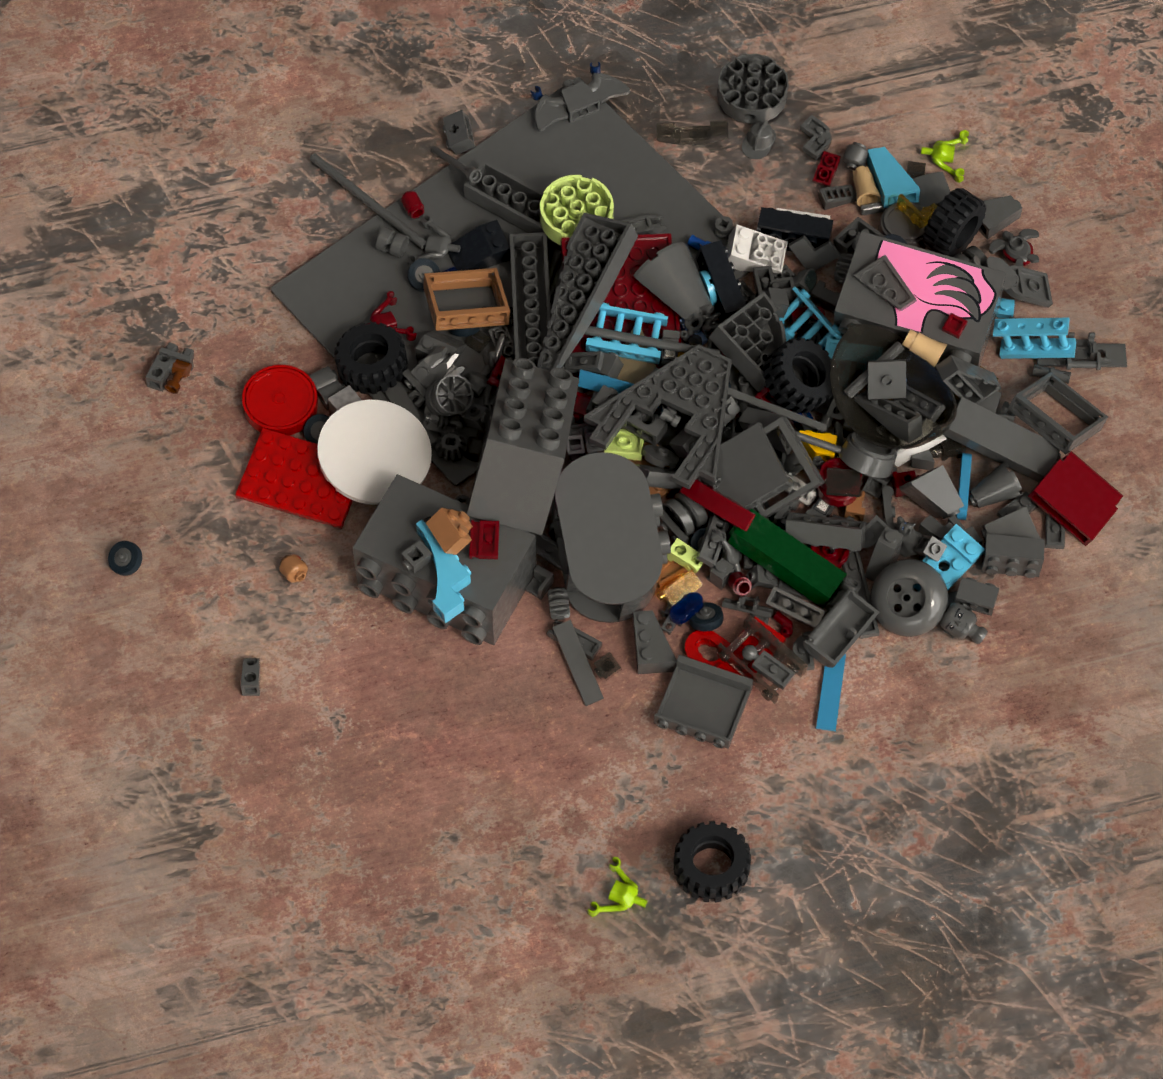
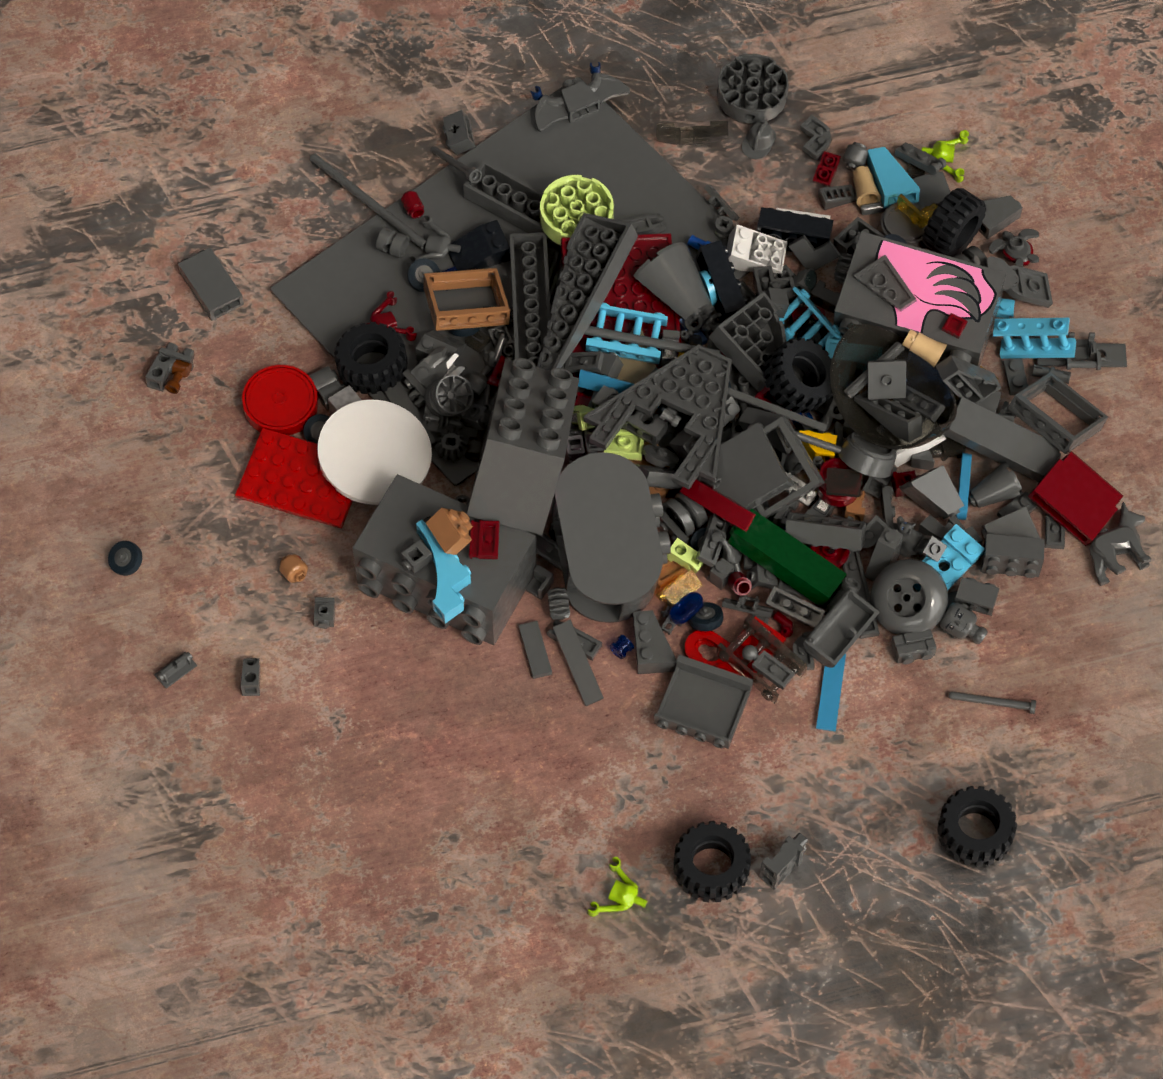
(176, 669): none -> dark grey hinge
(210, 284): none -> dark grey brick
(324, 612): none -> dark grey brick
(535, 649): none -> dark grey tile
(578, 417): none -> yellowish green leg
(607, 666): clear smoke brick -> none
(621, 646): none -> clear blue wheel
(717, 201): none -> dark grey piece
(778, 868): none -> dark grey hips
(913, 646): none -> dark grey brick
(920, 158): none -> dark grey plate
(983, 803): none -> black tyre
(994, 701): none -> dark grey bar
(1015, 375): none -> dark grey plate
(1118, 541): none -> dark grey animal

